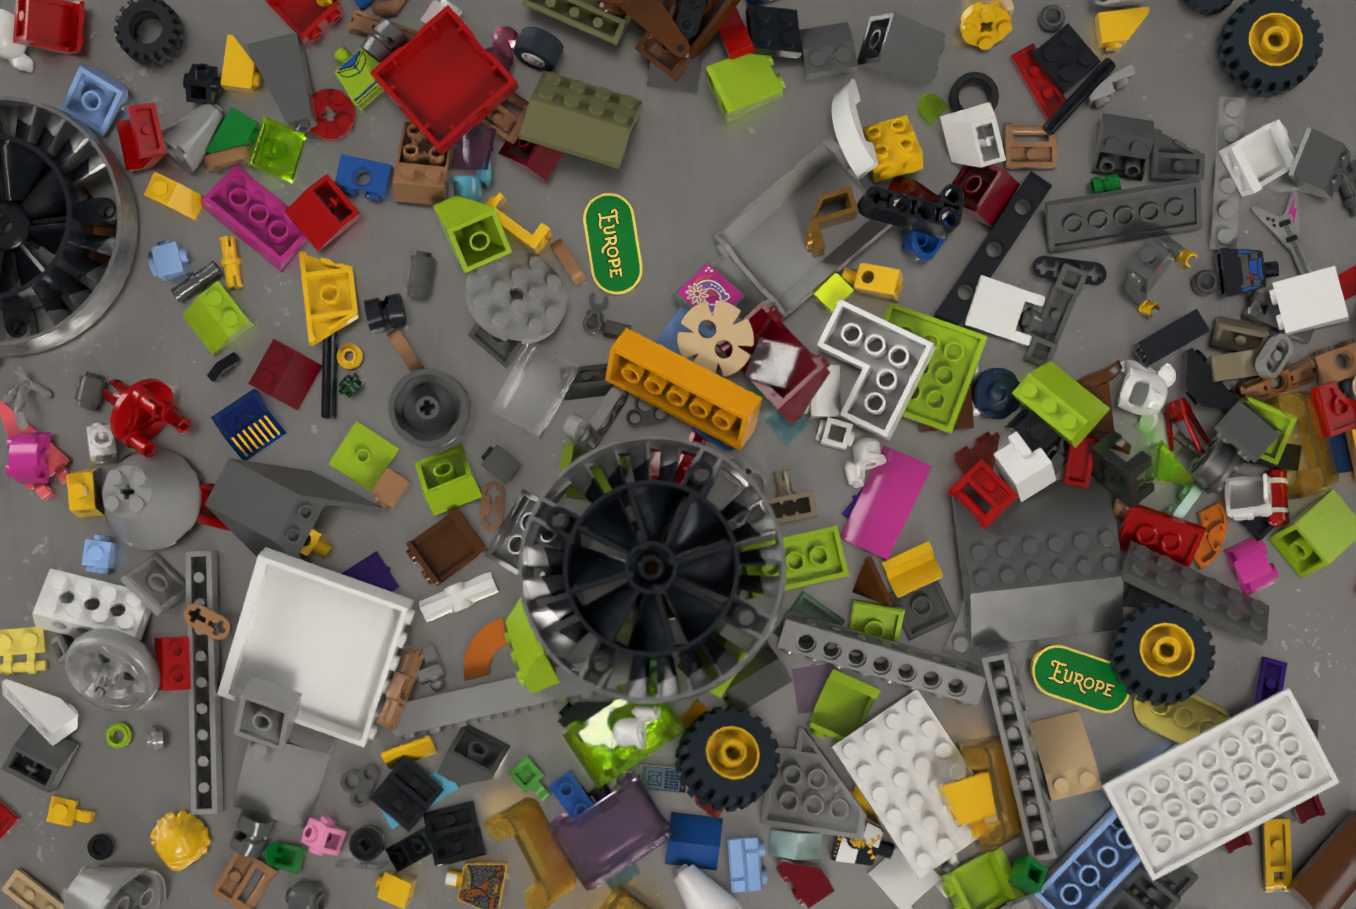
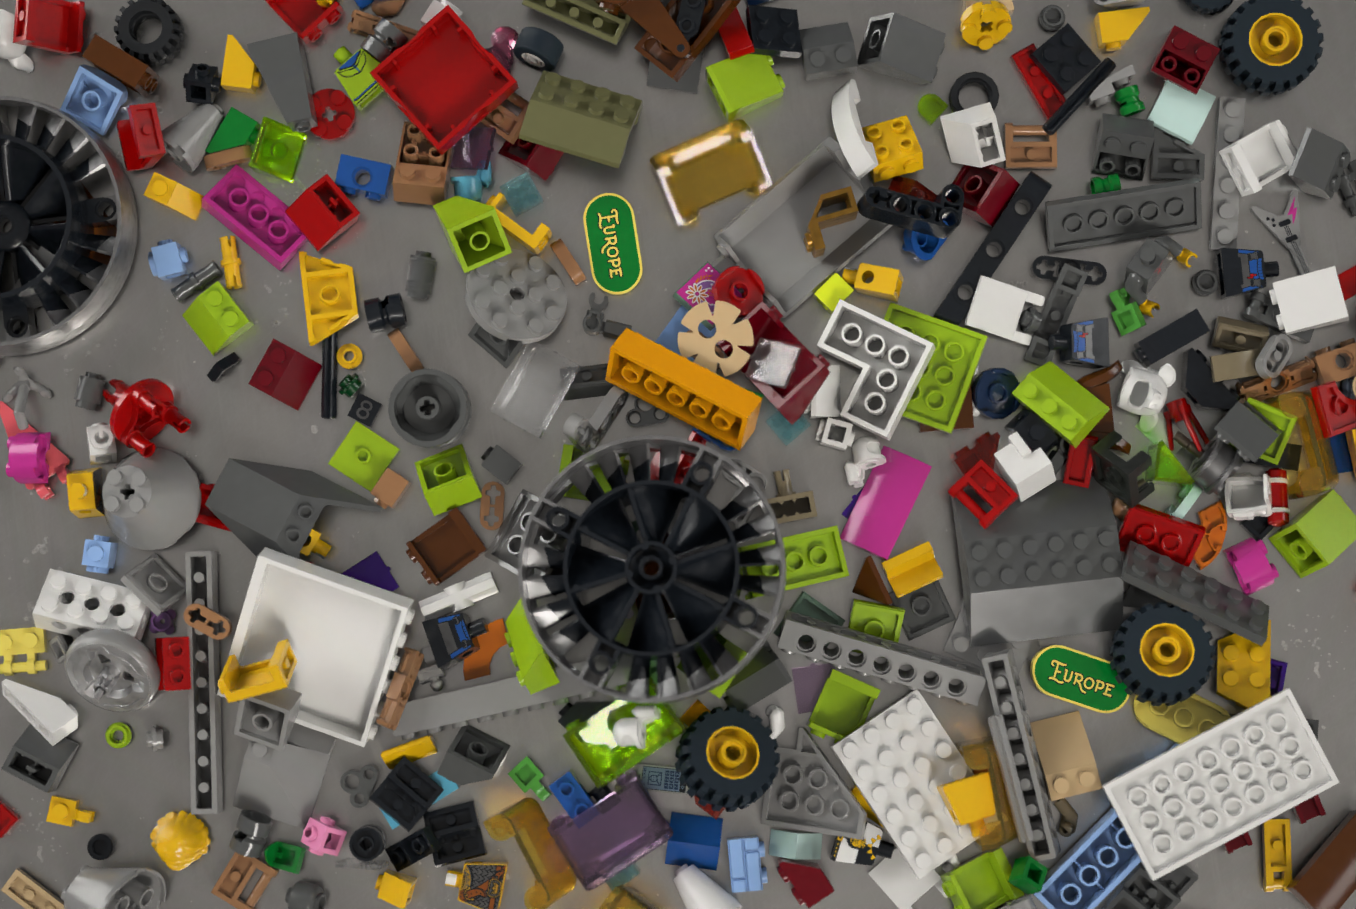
(121, 66): none -> reddish brown window
(167, 627): none -> medium lavender plate
(249, 424): clear blue slope -> none
(260, 677): none -> yellow panel
(365, 410): none -> black tile
(453, 638): none -> black torso
(521, 194): none -> clear light blue piece
(710, 169): none -> clear yellow windscreen
(740, 278): none -> red plate
(776, 720): none -> white arm
(1010, 778): none -> light grey axle
(1068, 818): none -> dark tan arm
(1083, 343): none -> black torso
(1128, 315): none -> bright green plate
(1129, 101): none -> green wheel
(1181, 111): none -> light aqua slope
(1184, 59): none -> dark red slope
(1243, 669): none -> yellow wing

